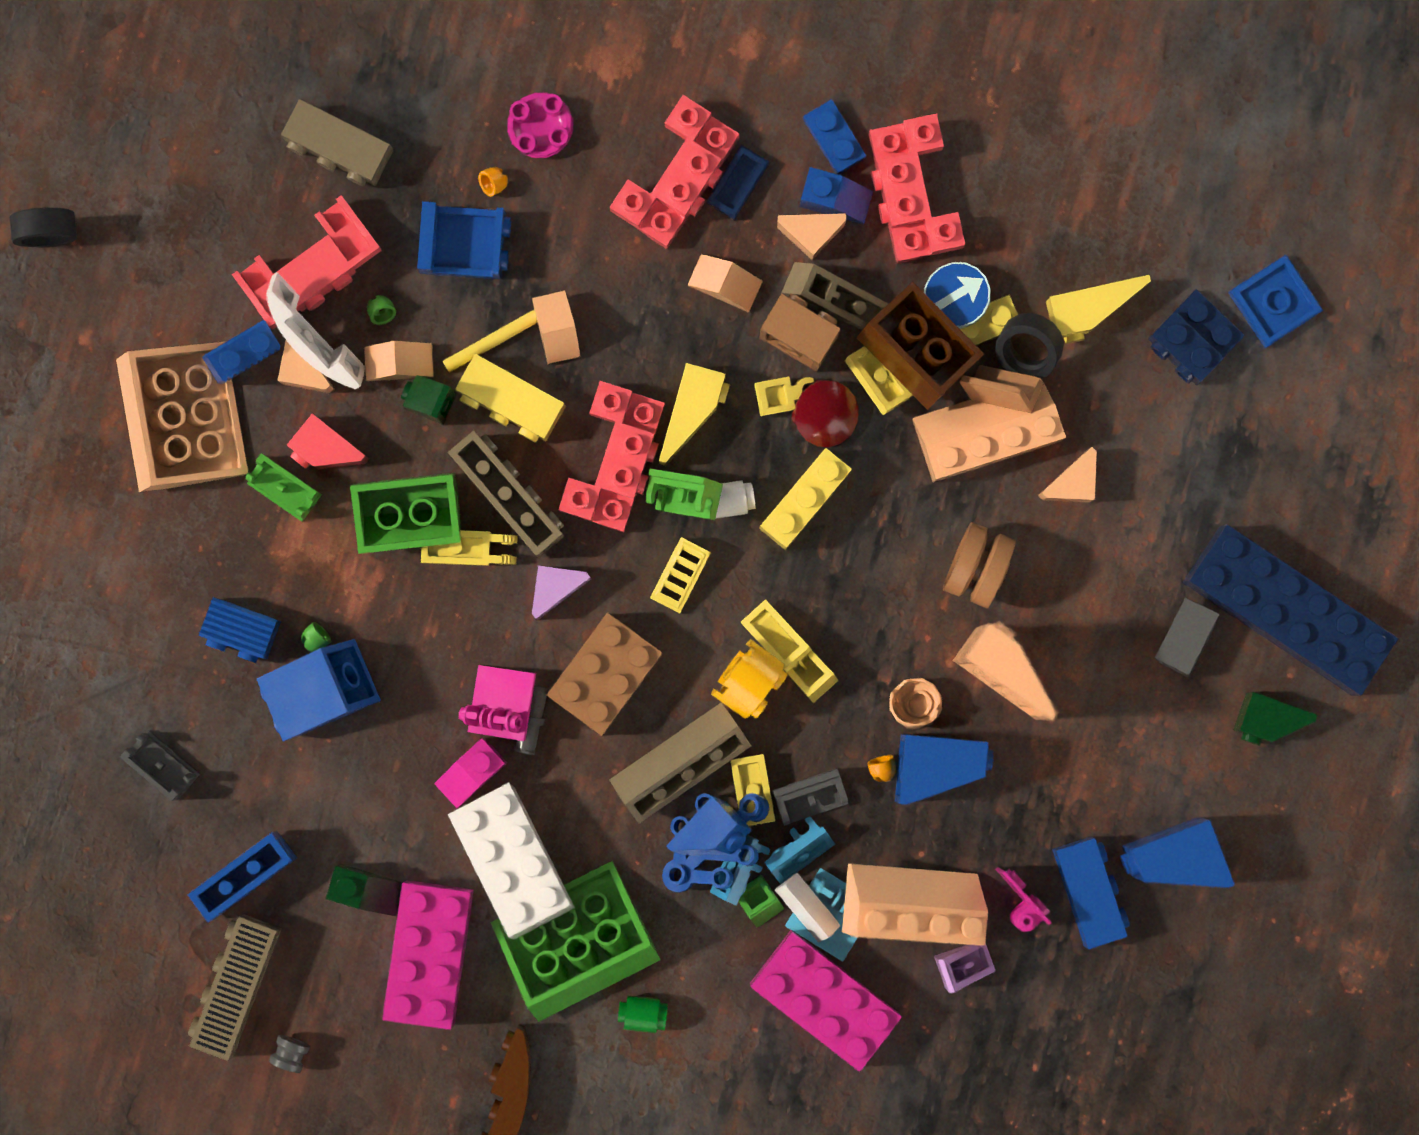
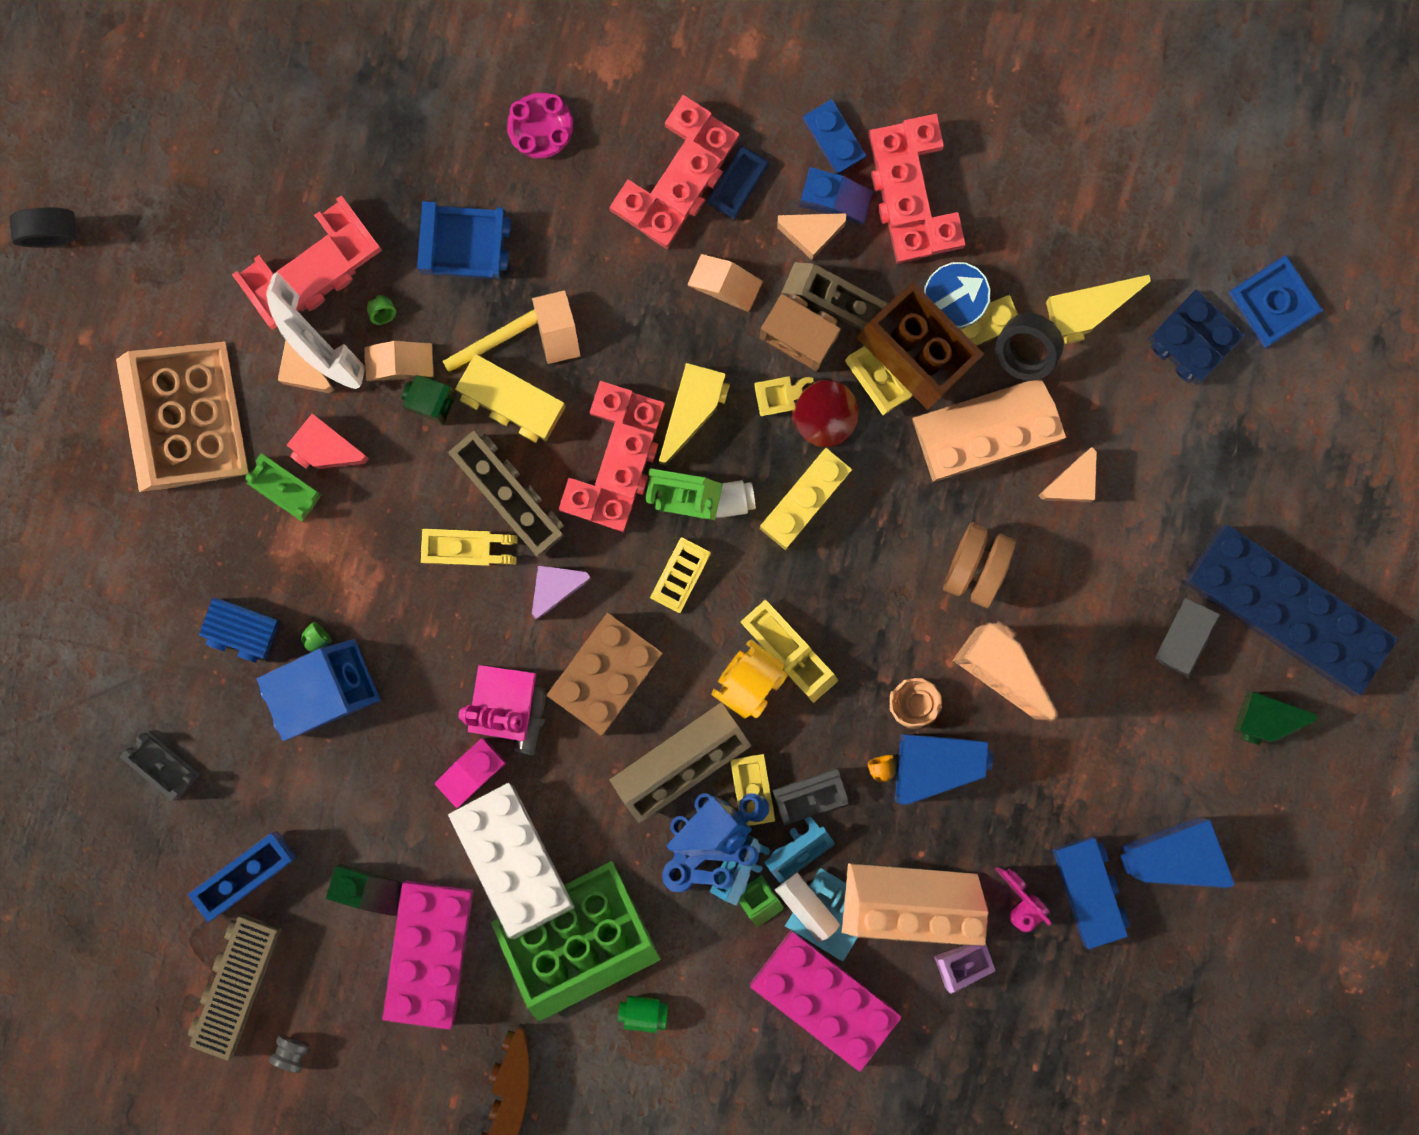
(241, 352): blue brick -> none
(336, 144): dark tan brick -> none
(406, 513): bright green slope -> none
(492, 181): light orange hinge -> none
(1003, 388): medium nougat panel -> none

